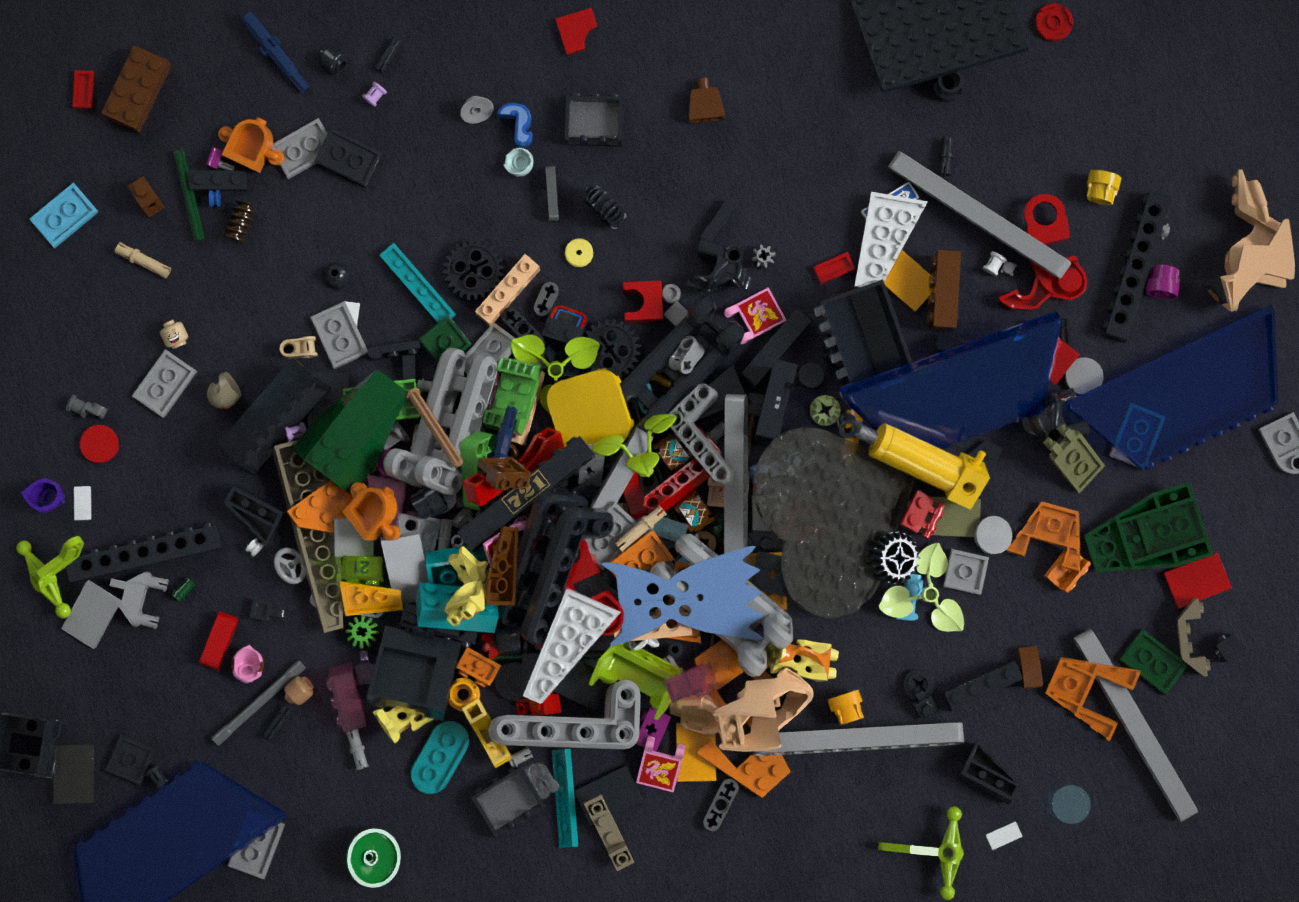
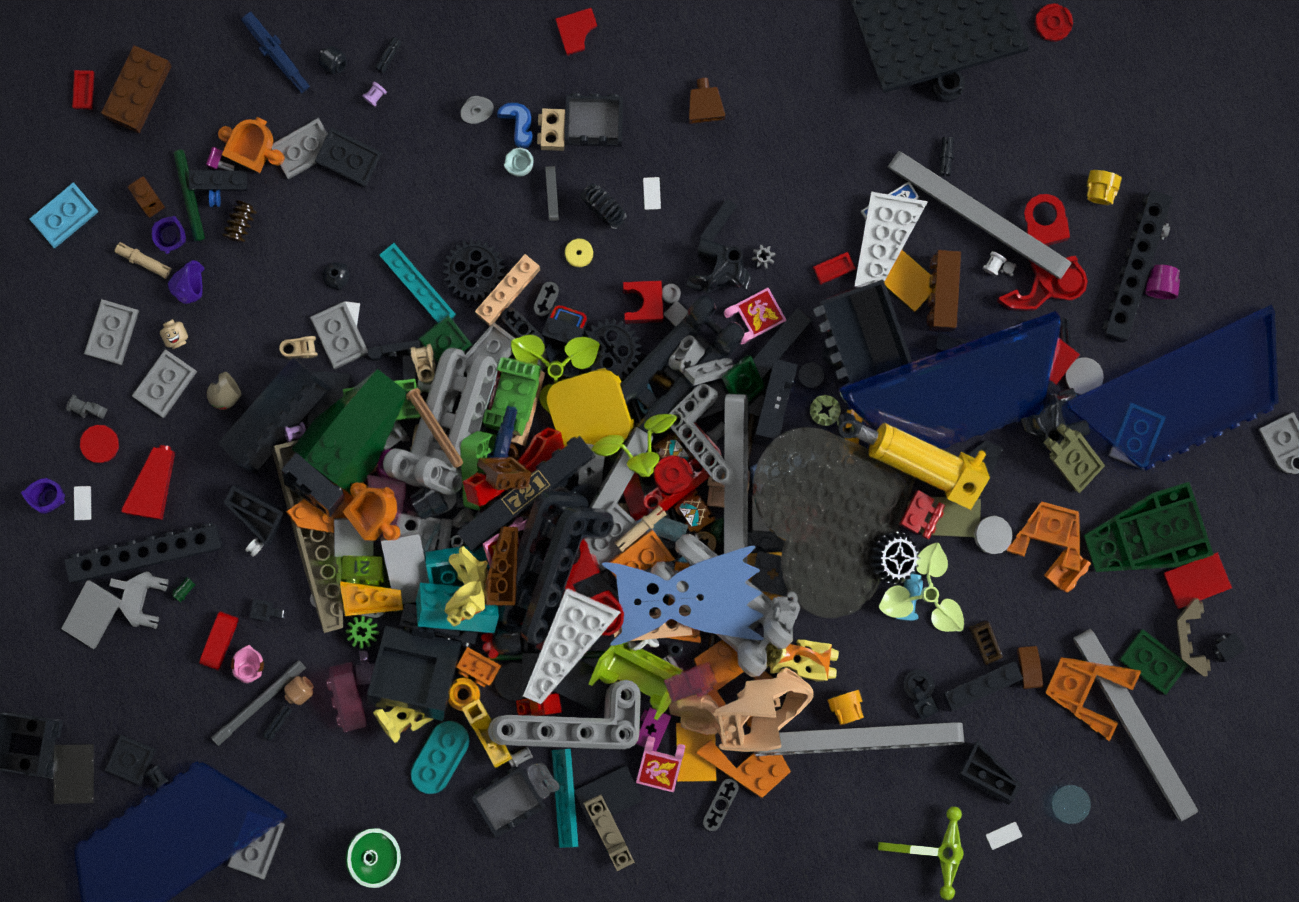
(44, 577): lime piece -> none
(111, 332): none -> light grey tile
(152, 486): none -> red slope
(168, 234): none -> dark purple helmet
(187, 283): none -> dark purple helmet
(287, 567): light grey piece -> none
(312, 485): none -> black wedge
(357, 749): light grey pin -> none
(423, 360): none -> tan piece
(556, 129): none -> tan brick
(652, 193): none -> white sticker
(673, 474): none -> red tile
(708, 371): none -> light grey hinge
(744, 379): none -> dark green tile
(786, 610): none -> light grey piece
(966, 572): light grey tile -> none
(989, 632): none -> dark brown slope
(1260, 257): light nougat piece -> none

